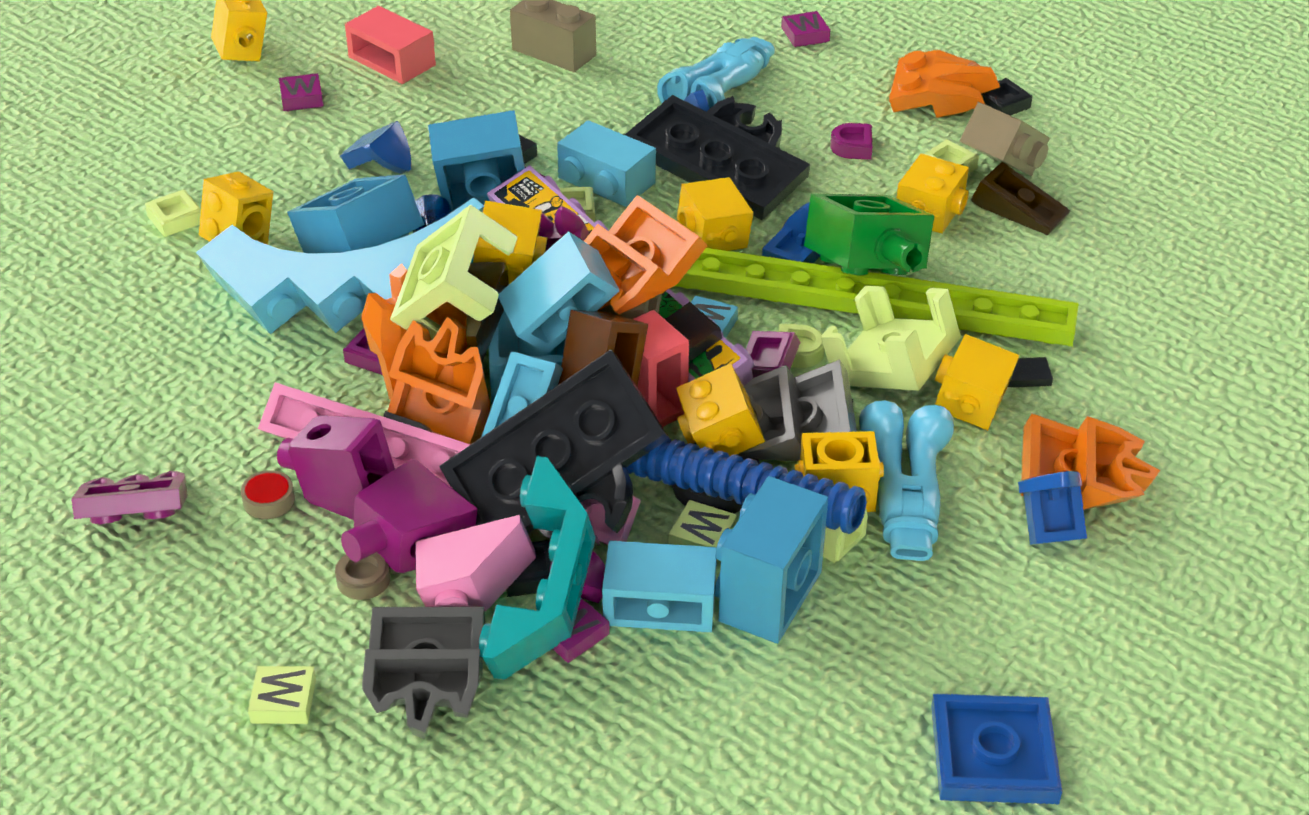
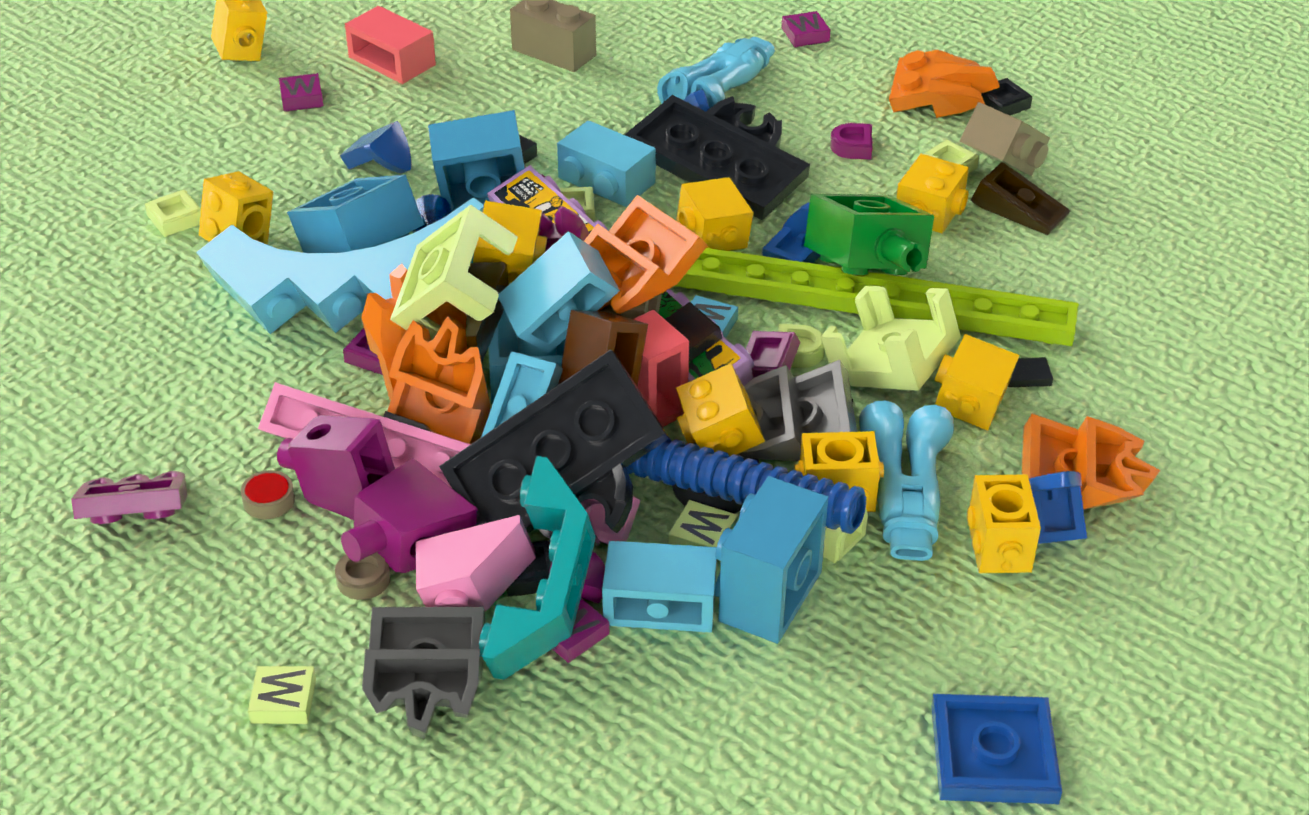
(1003, 523): none -> yellow head

